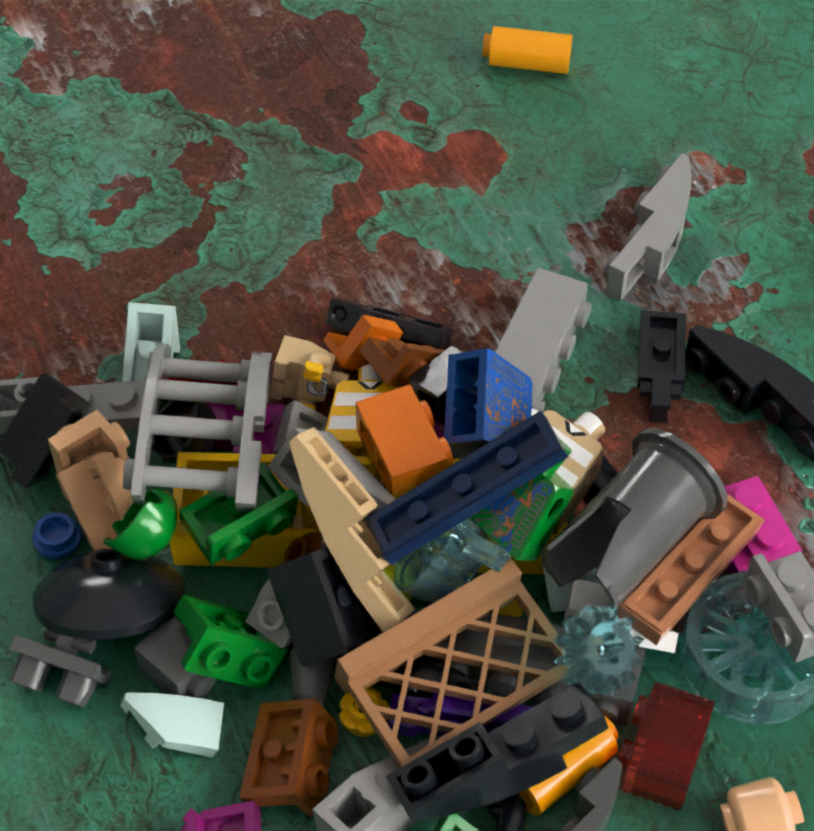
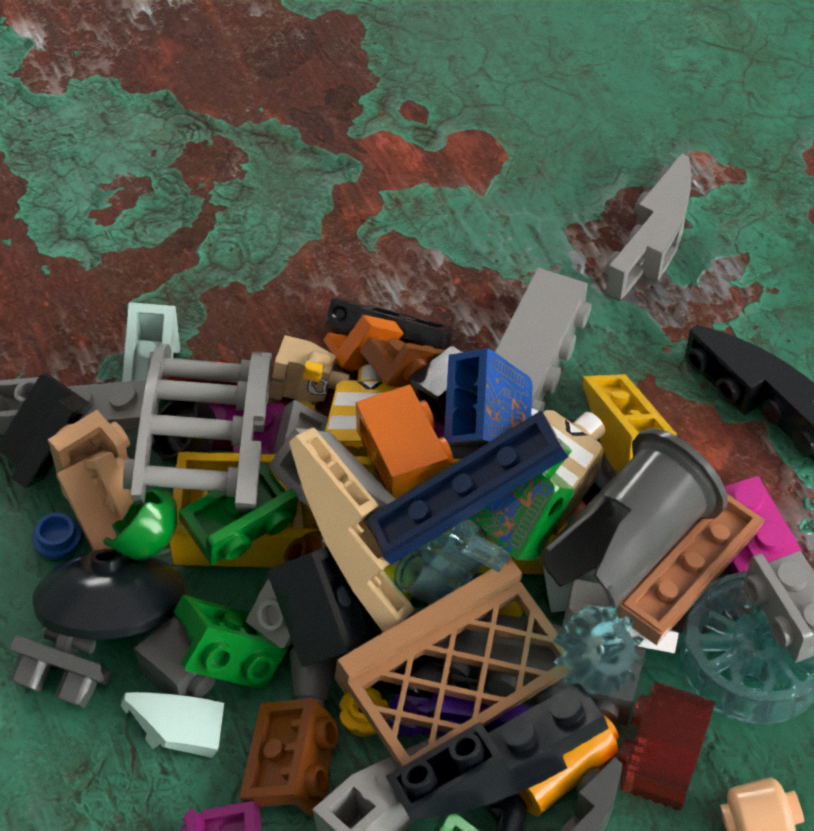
(528, 49): light orange brick -> none
(623, 414): none -> yellow slope
(661, 360): black hinge -> none

